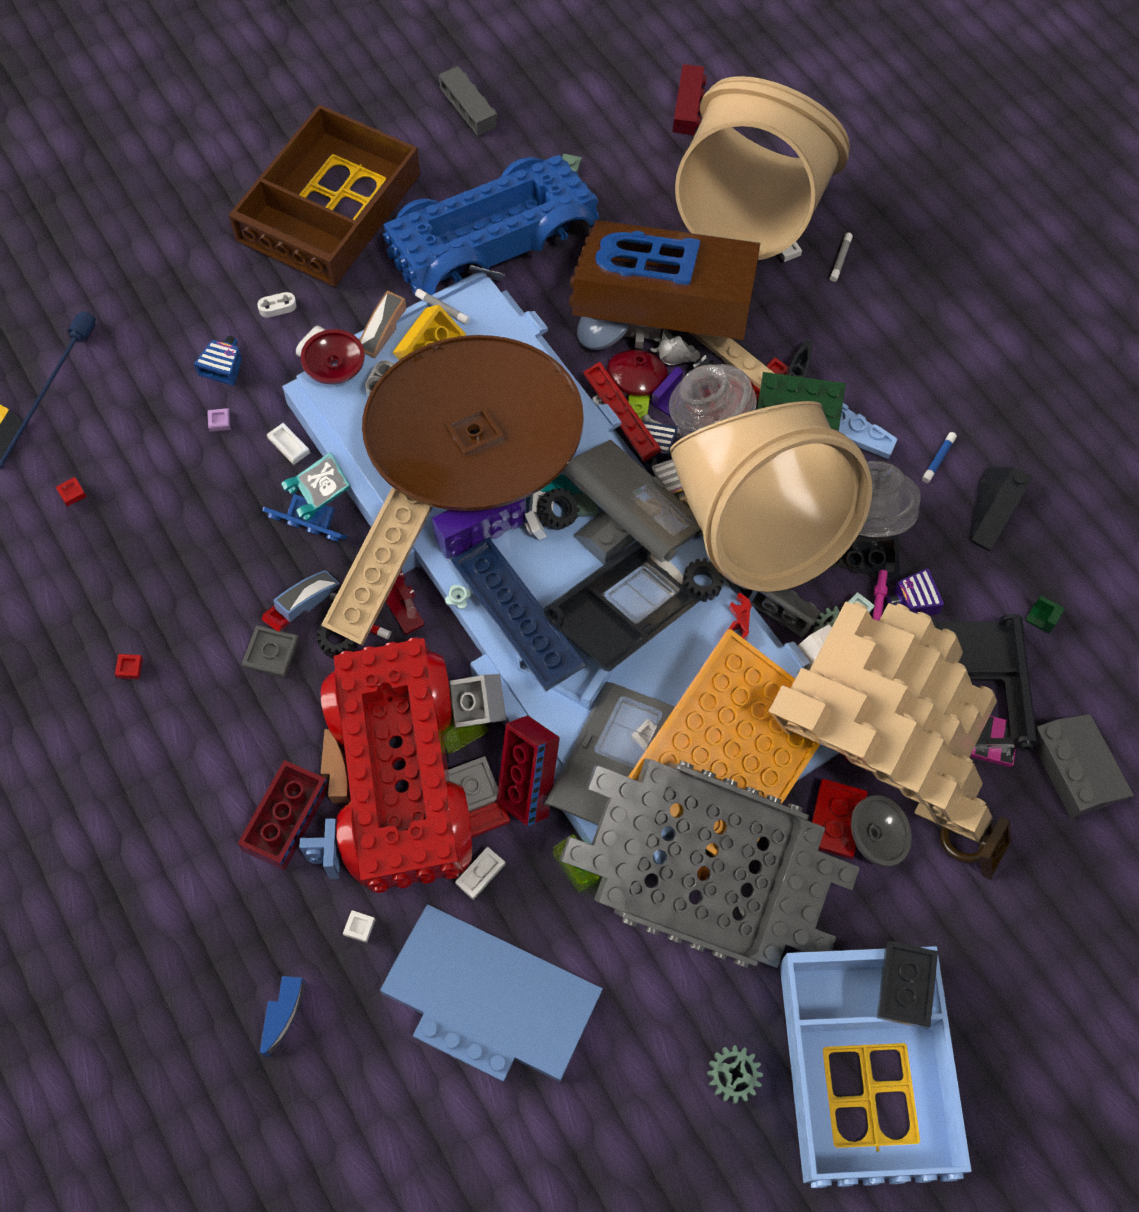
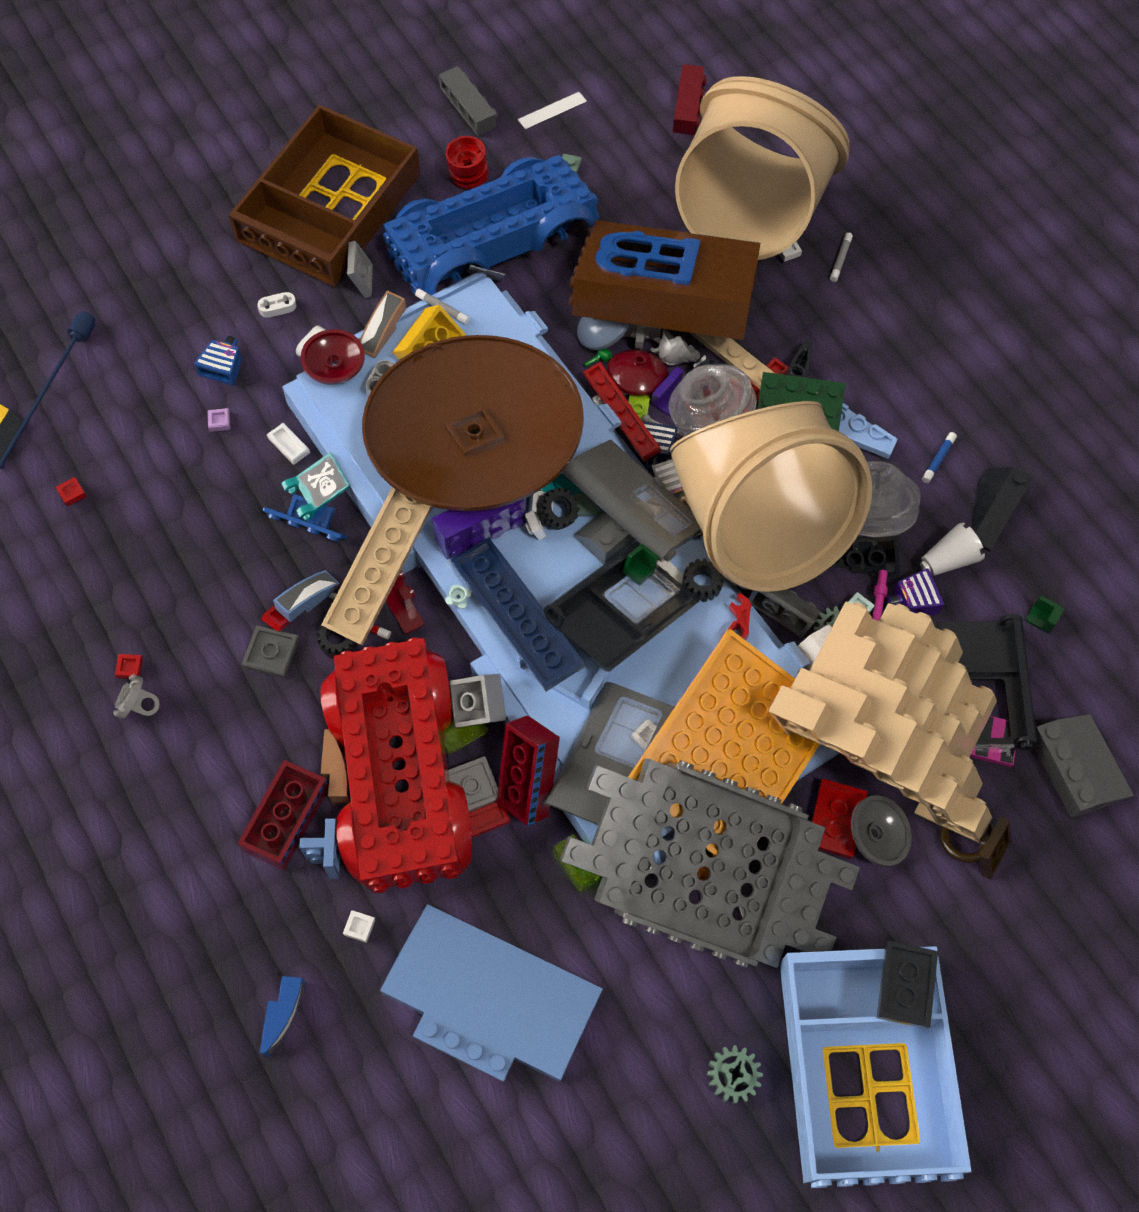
(131, 698): none -> light grey tile
(360, 269): none -> light grey plate
(467, 162): none -> red wheel
(480, 873): white plate -> none
(552, 110): none -> white sticker
(603, 354): none -> green hand
(640, 564): none -> dark green panel
(953, 551): none -> white cone

